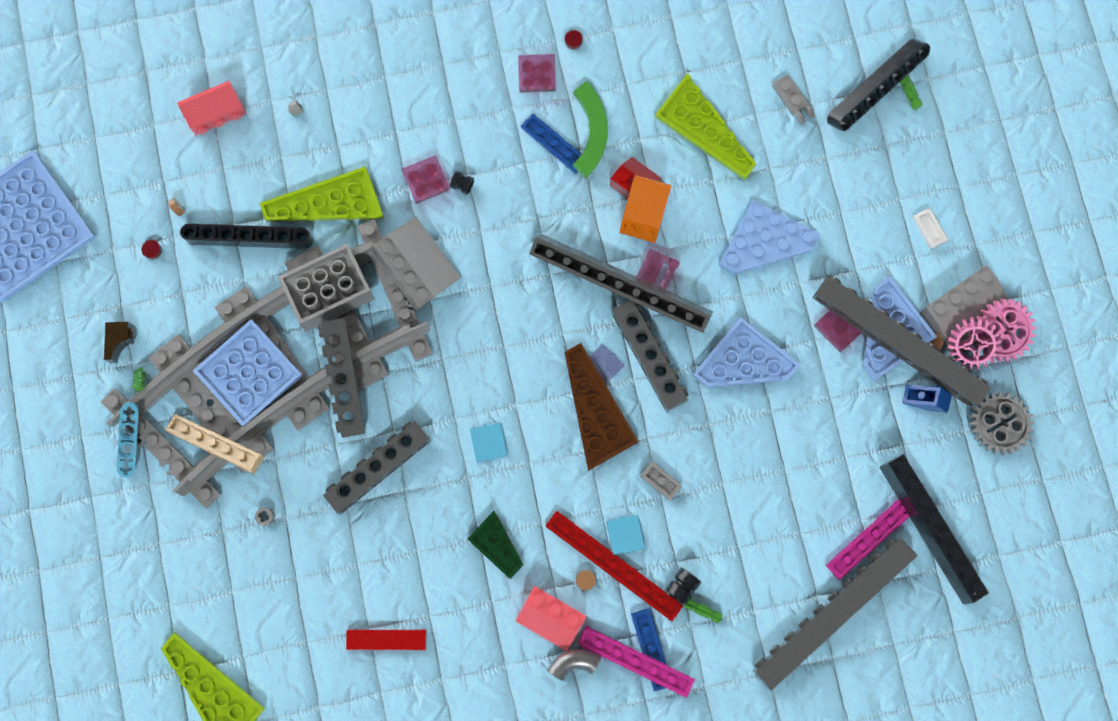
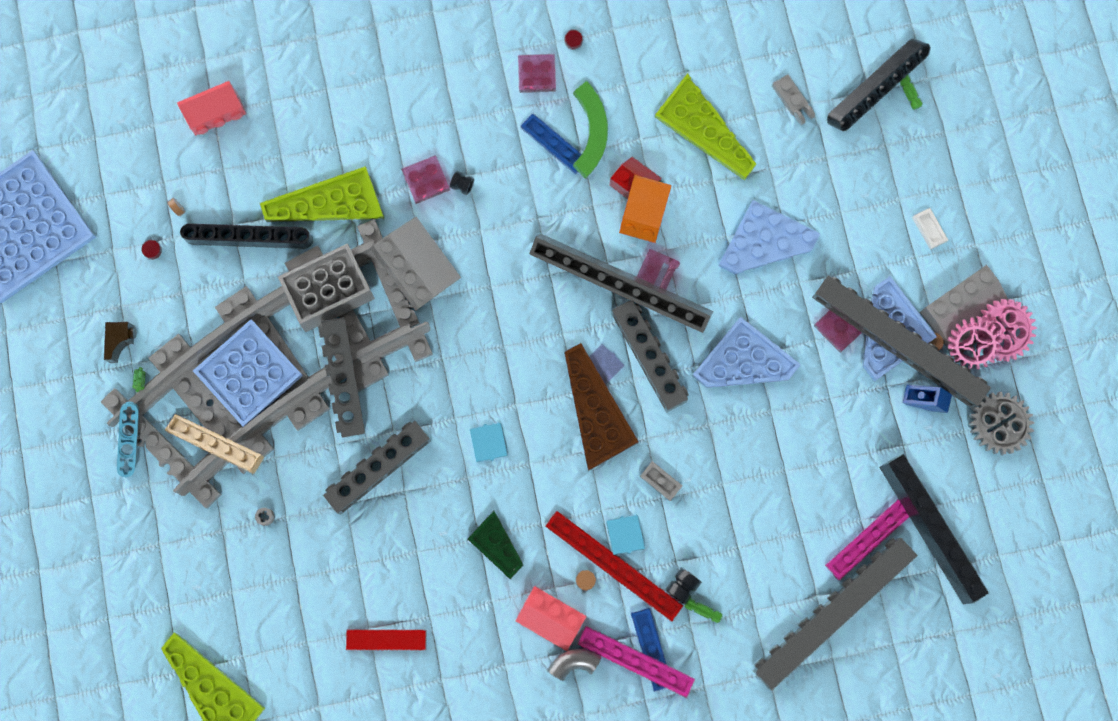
(295, 108): light grey hinge -> none

